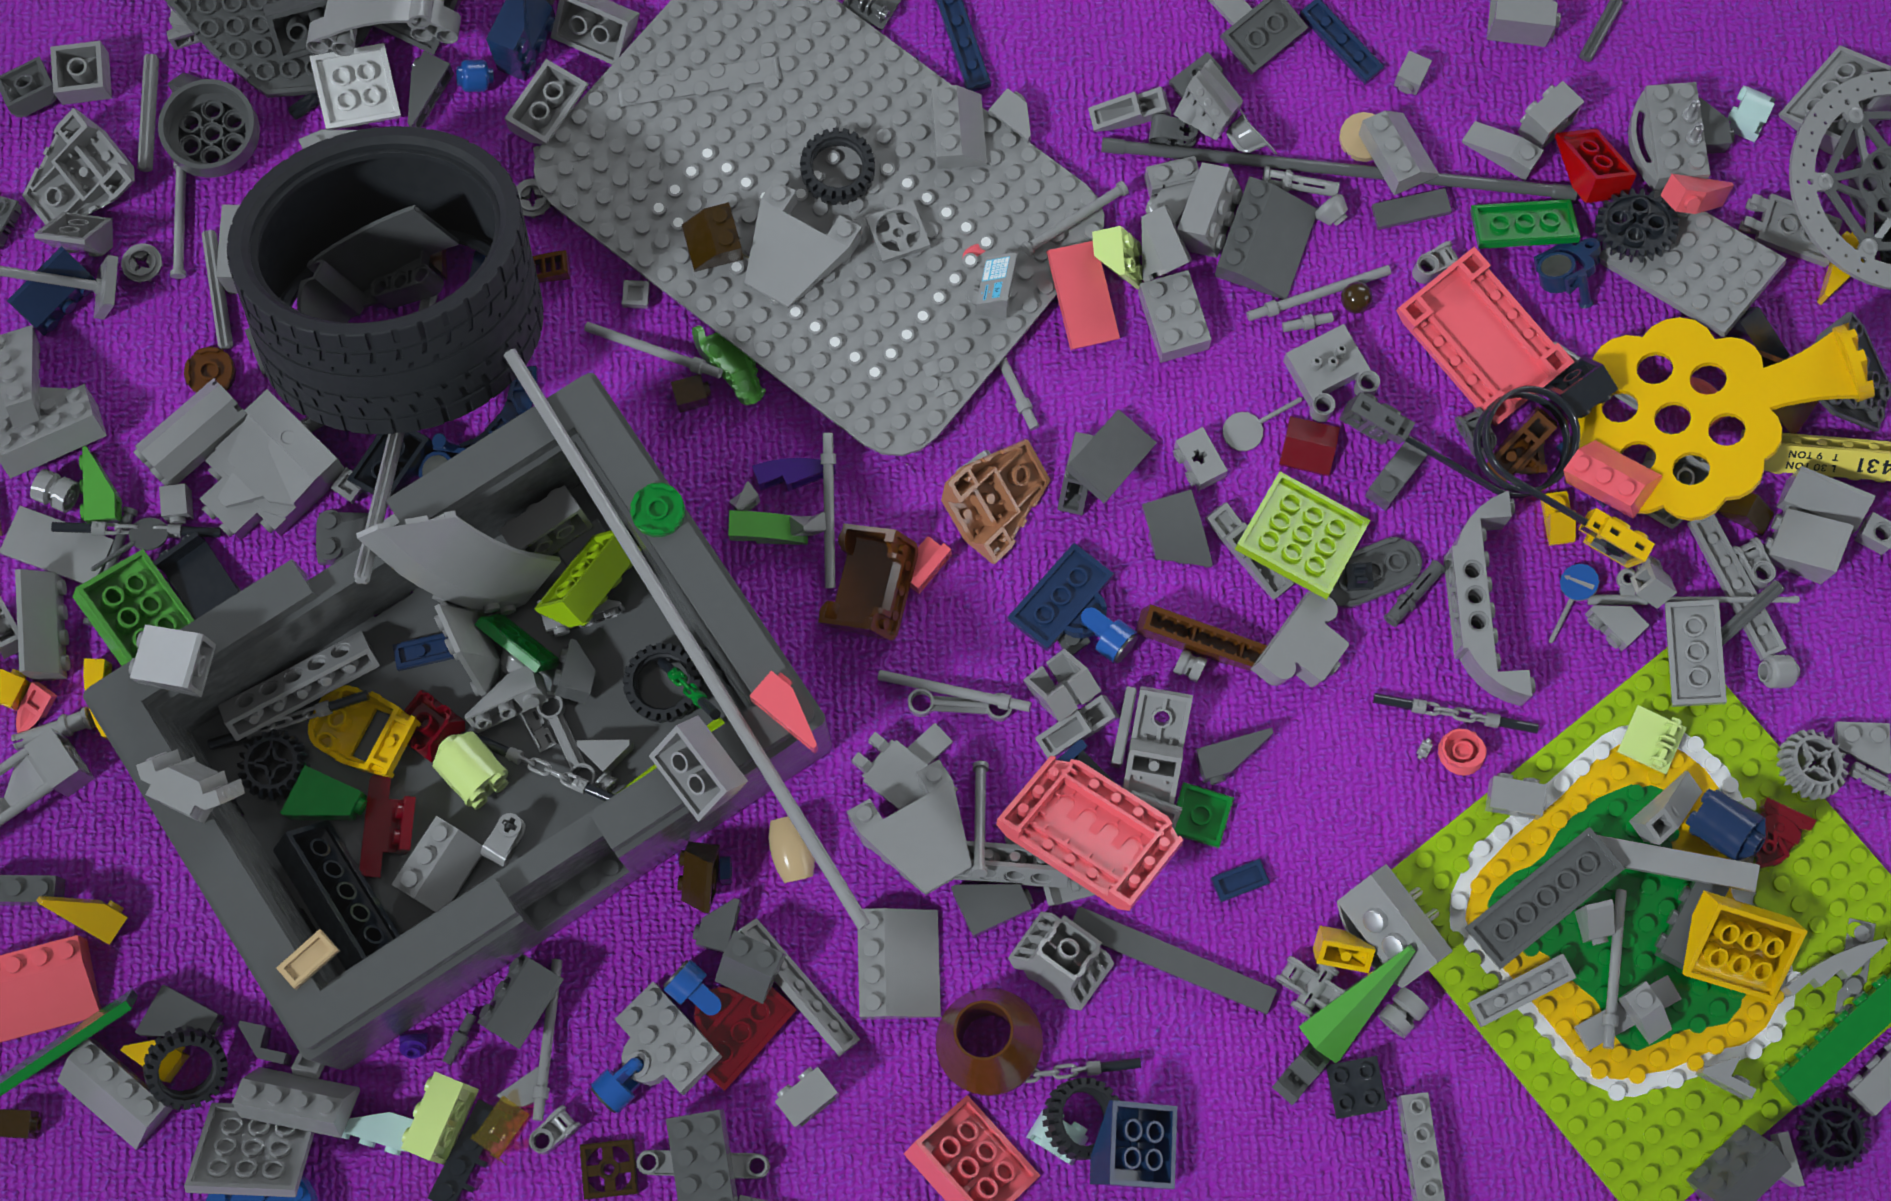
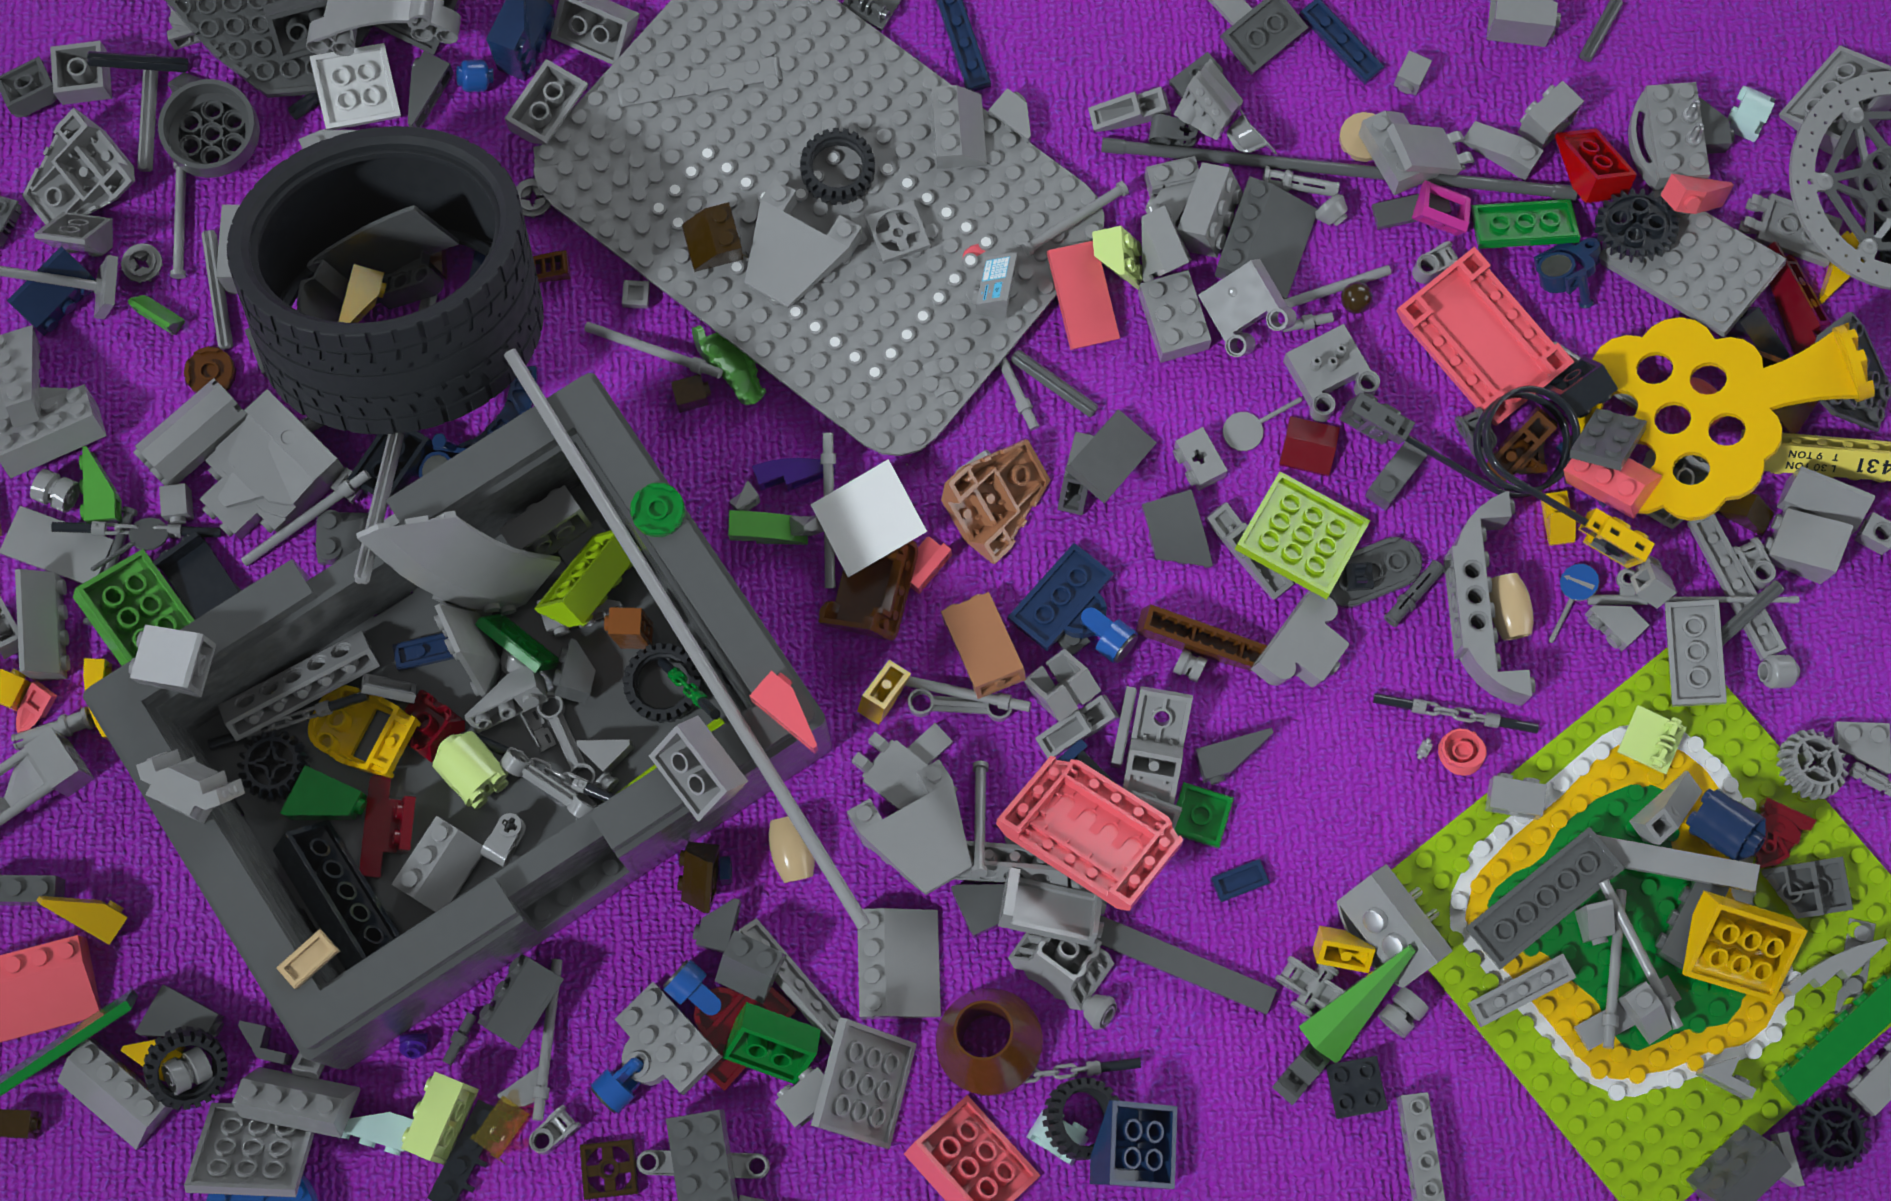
(137, 61): none -> black axle
(157, 313): none -> bright green slope
(190, 1069): none -> light grey wheel
(344, 489): none -> light grey bar
(361, 294): none -> yellow slope
(388, 688): none -> light grey tile
(520, 765): none -> light grey piece
(629, 627): none -> dark orange brick
(771, 1043): none -> green slope
(863, 1083): none -> light grey plate
(868, 518): none -> white sticker
(883, 692): none -> yellow slope
(983, 645): none -> nougat panel
(1050, 910): none -> light grey panel
(1054, 383): none -> dark grey axle
(1099, 1010): none -> light grey cone
(1243, 300): none -> light grey piece
(1428, 149): none -> light grey tile
(1438, 219): none -> dark pink tile
(1512, 607): none -> tan piece
(1608, 439): none -> dark grey plate
(1641, 955): none -> light grey bar
(1797, 303): none -> dark red wedge
(1812, 887): none -> dark grey slope

